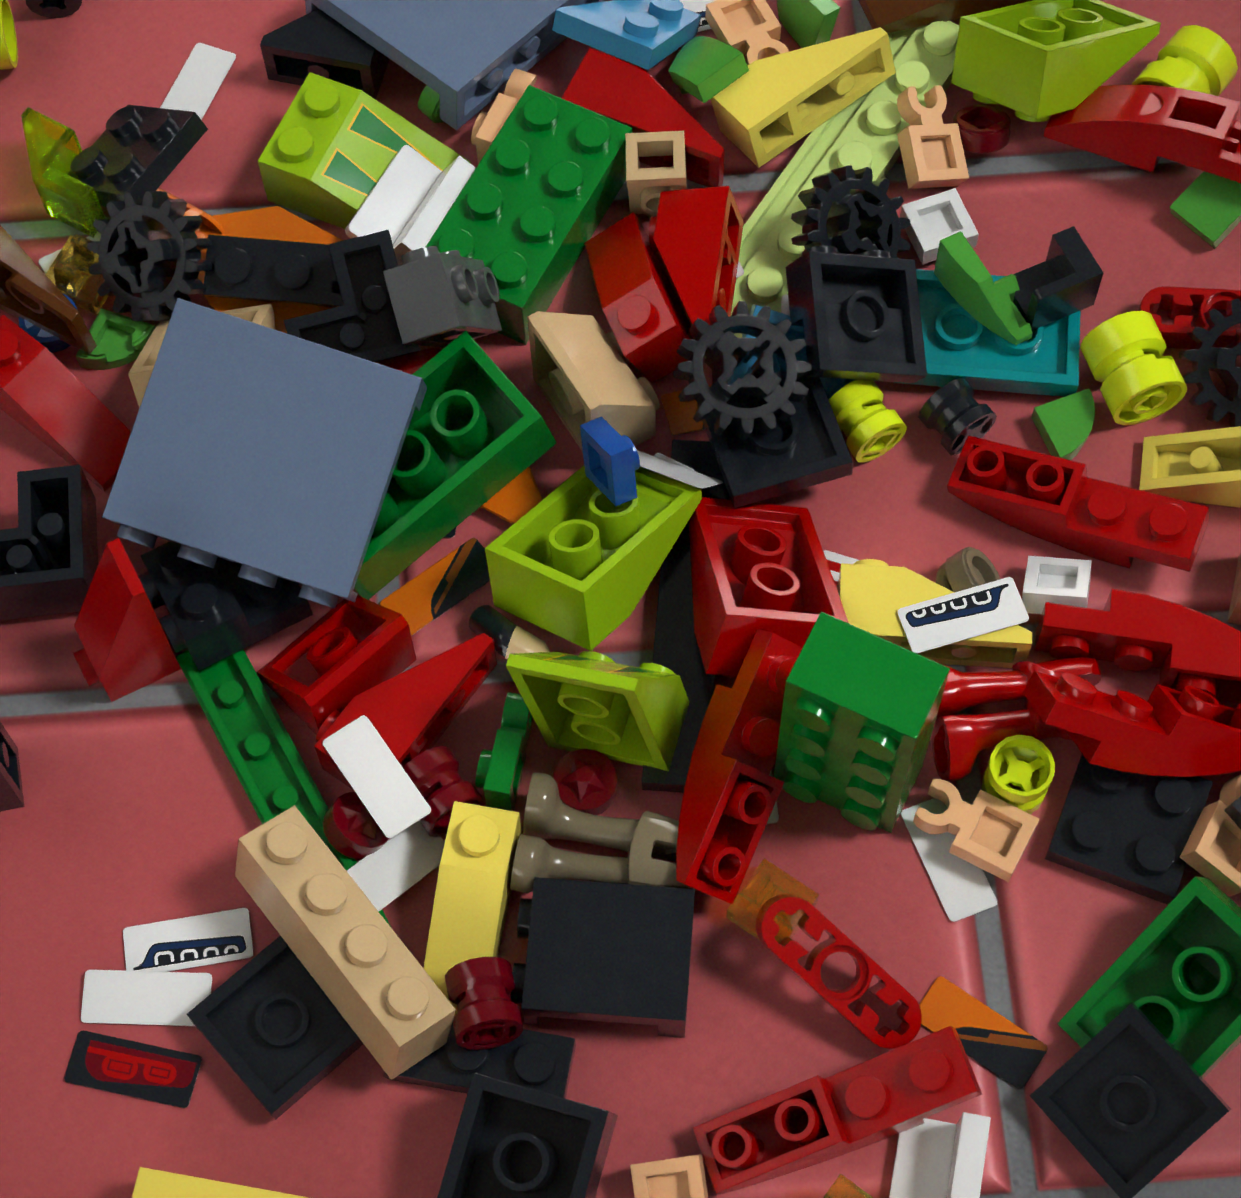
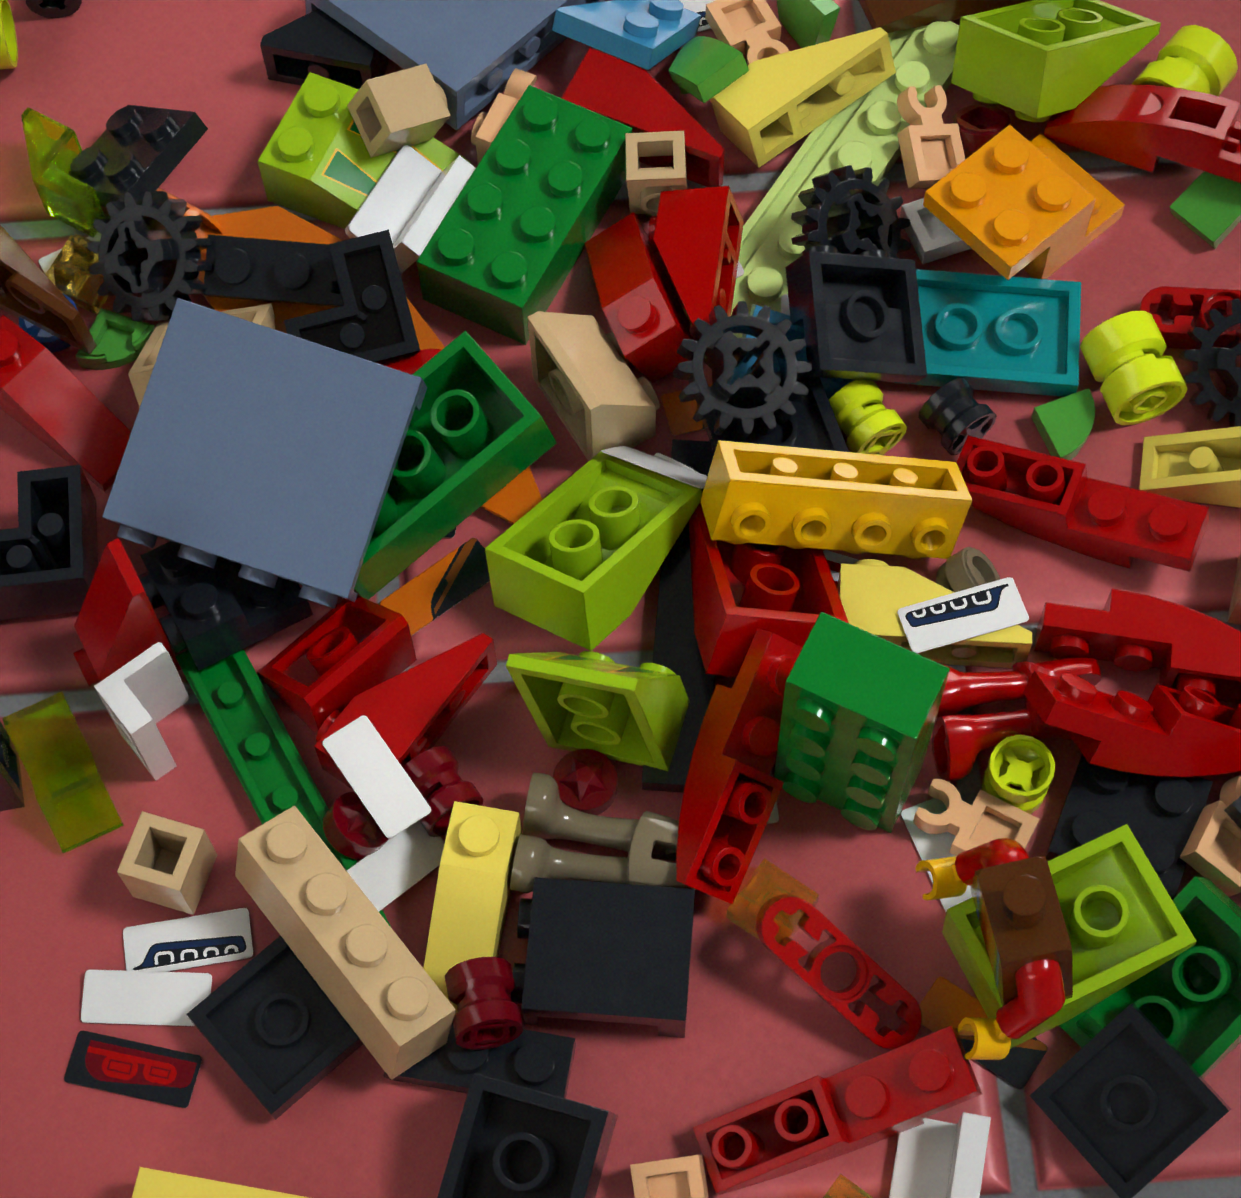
(62, 772): none -> clear neon green slope
(141, 697): none -> white panel
(167, 862): none -> tan brick
(199, 79): white sticker -> none
(399, 109): none -> tan brick
(442, 297): dark grey brick -> none
(502, 768): green plate -> none
(507, 636): black arm -> none
(609, 460): blue plate -> none
(834, 500): none -> yellow brick
(973, 288): bright green slope -> none
(1021, 934): none -> torso
(1023, 204): none -> light orange bracket
(1056, 581): white plate -> none
(1061, 283): black panel -> none
(1115, 920): none -> lime slope

